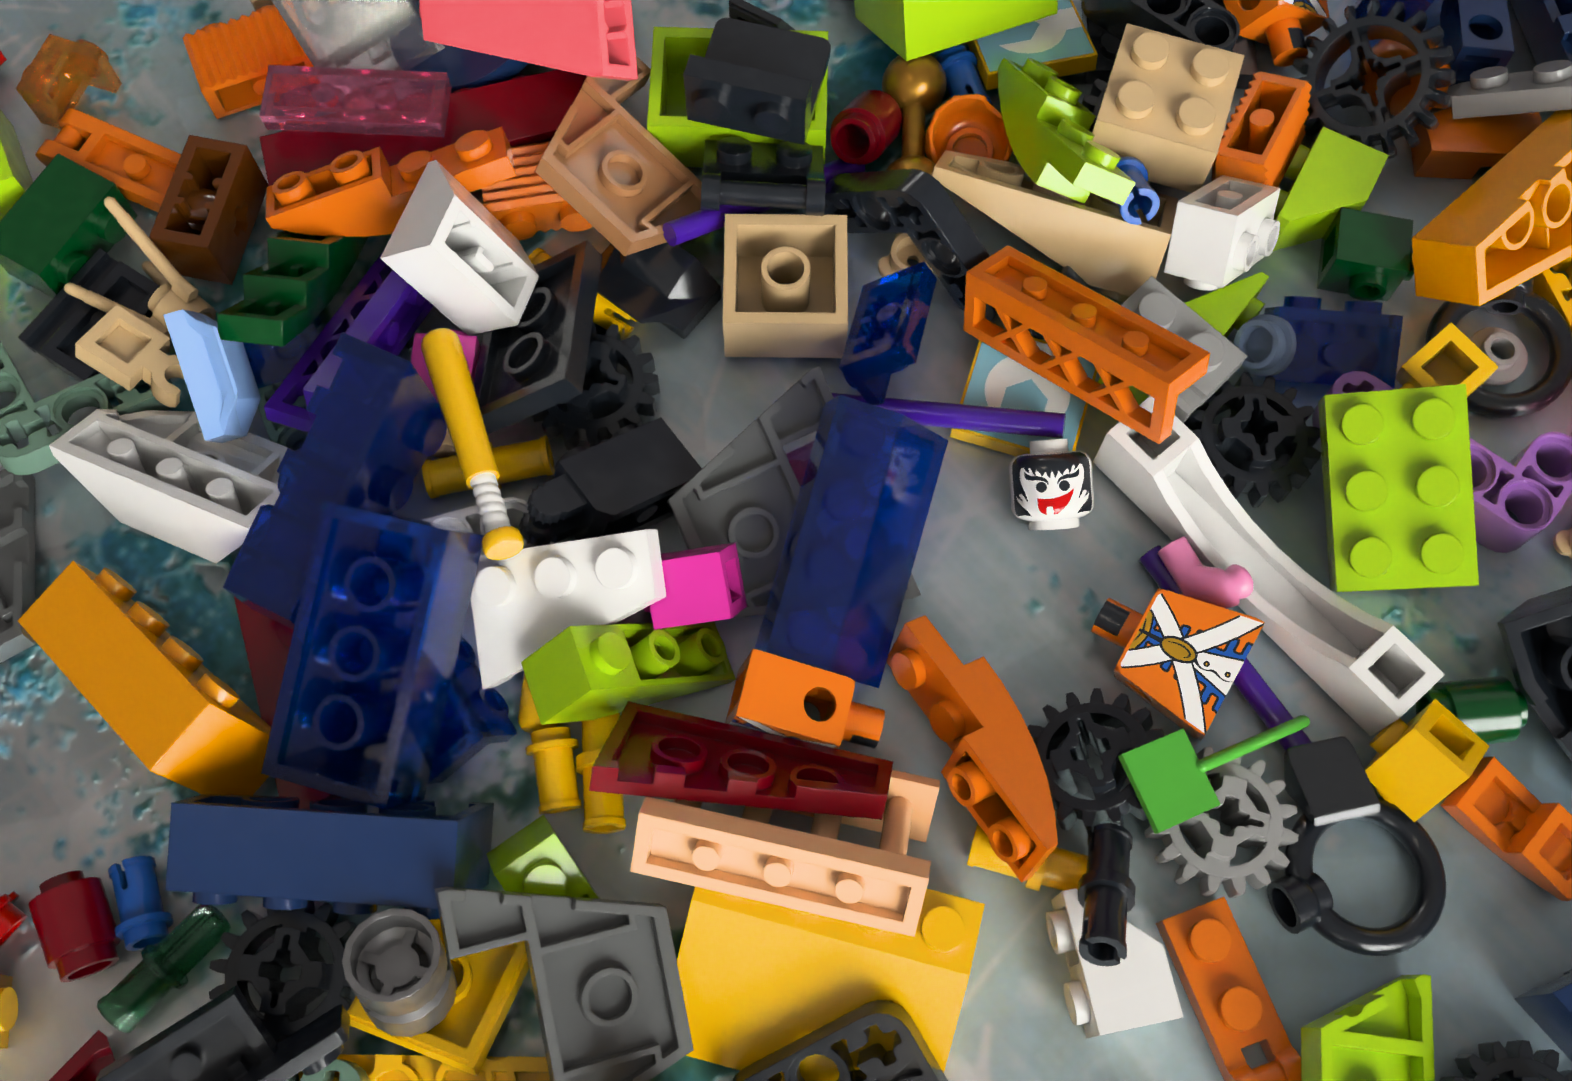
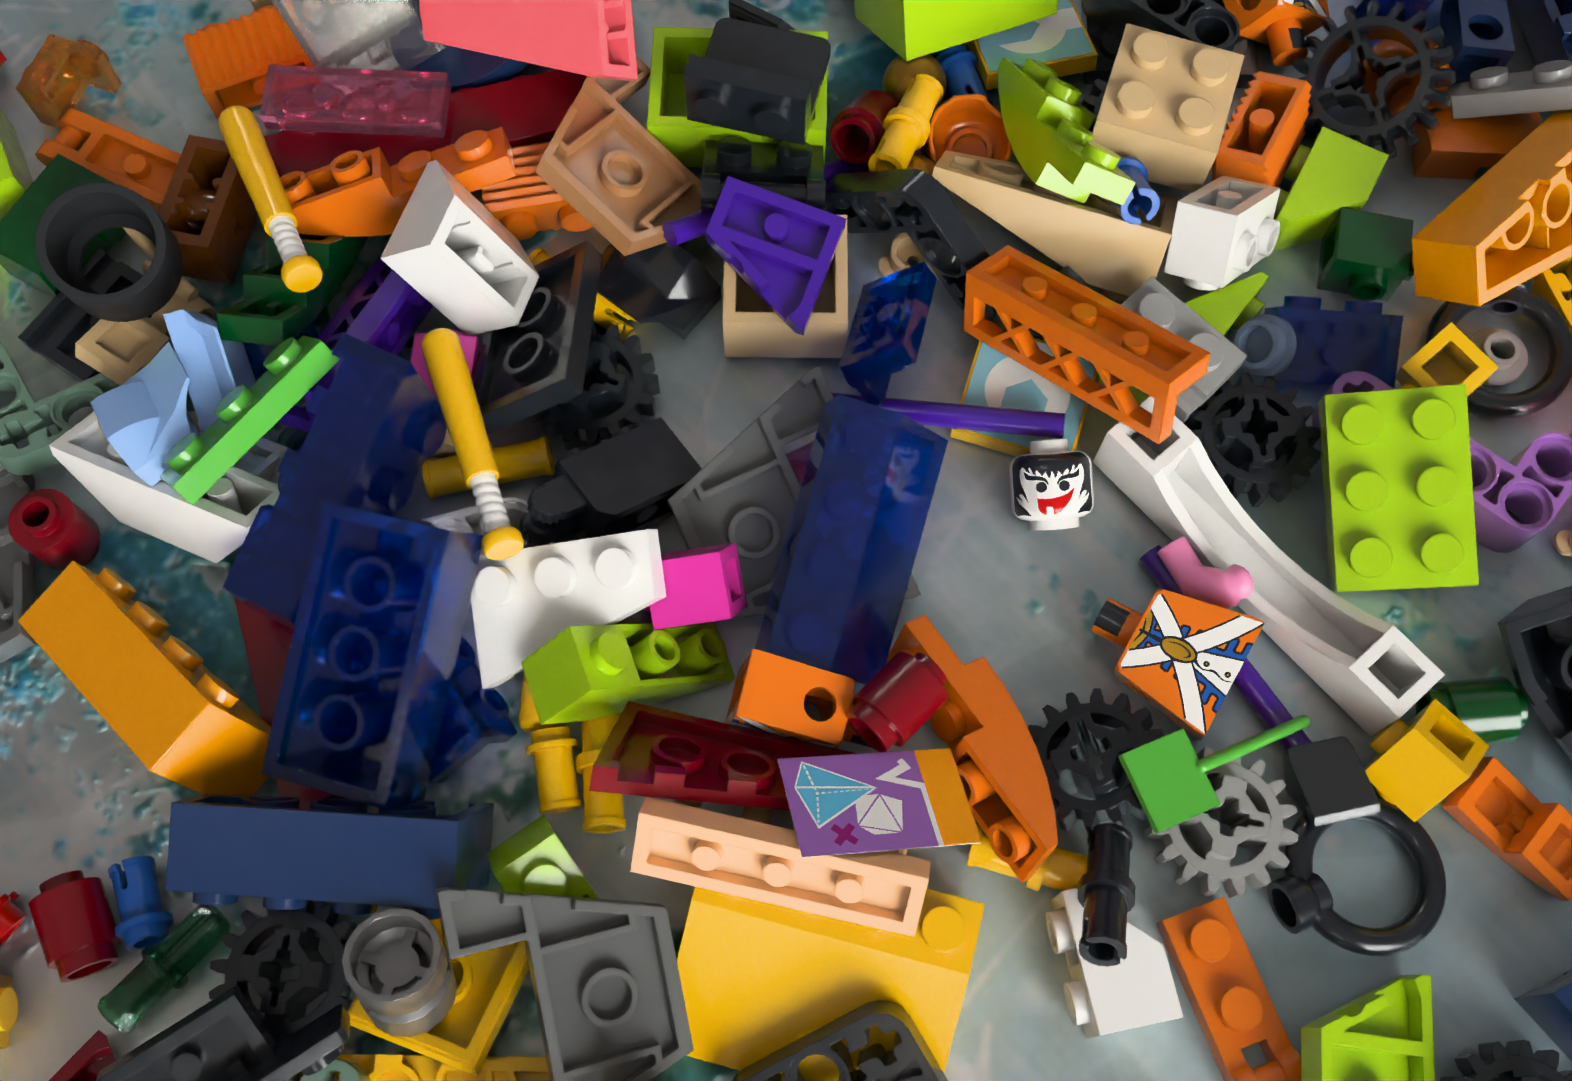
(54, 529): none -> dark red brick
(80, 216): none -> black piece
(147, 414): none -> light blue slope
(246, 416): none -> bright green plate
(266, 190): none -> yellow piece
(775, 247): none -> dark purple wing
(877, 802): none -> sticker
(898, 701): none -> dark red brick
(908, 124): none -> yellow pin

